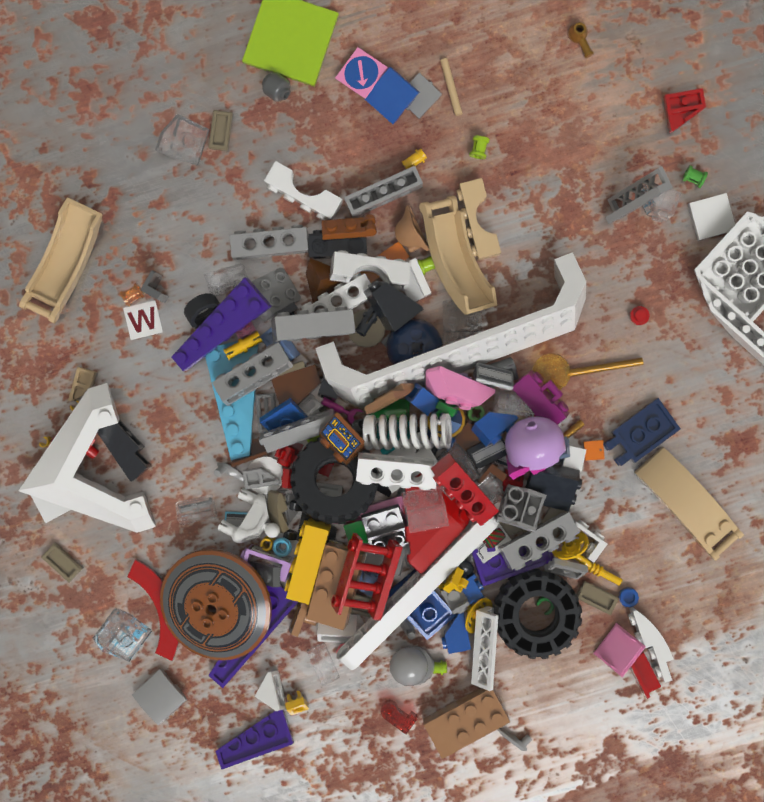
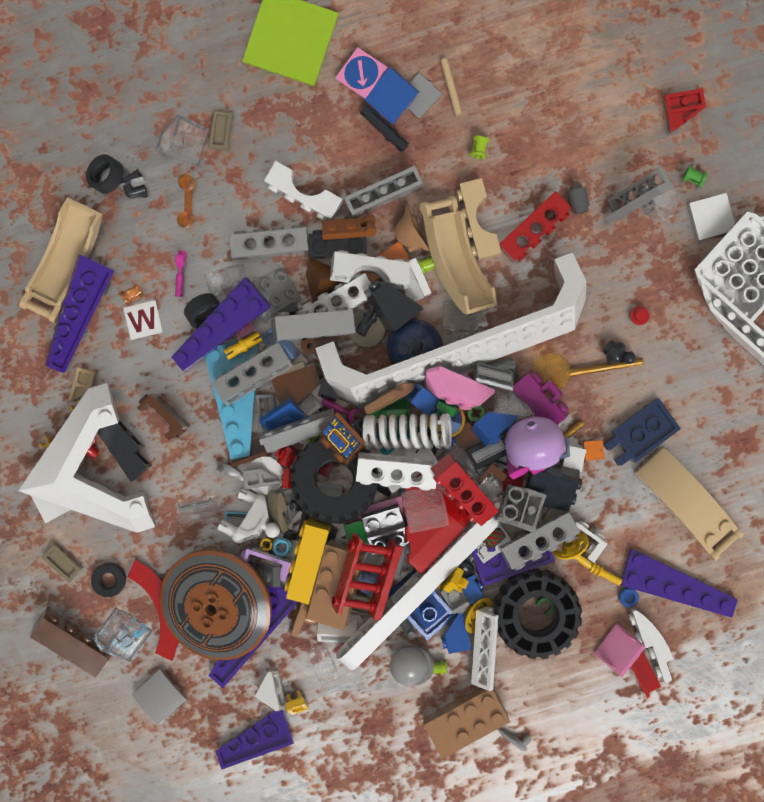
(68, 642): none -> reddish brown wedge
(82, 297): none -> dark purple wing
(95, 169): none -> black tyre
(96, 580): none -> black tyre
(139, 191): none -> black piece
(151, 284): dark grey panel -> none
(178, 424): none -> reddish brown panel
(180, 261): none -> dark pink piece
(186, 218): none -> clear orange bar
(276, 87): dark grey head -> none
(308, 345): none -> reddish brown leg
(384, 128): none -> black pin
(397, 716): clear red leg -> none
(416, 158): yellow pin -> none
(556, 205): none -> red brick
(566, 568): light grey tile -> none
(578, 199): none -> dark grey brick
(580, 37): pearl gold bar -> none
(597, 597): dark tan tile -> none
(615, 351): none -> black animal
(663, 581): none -> dark purple wing

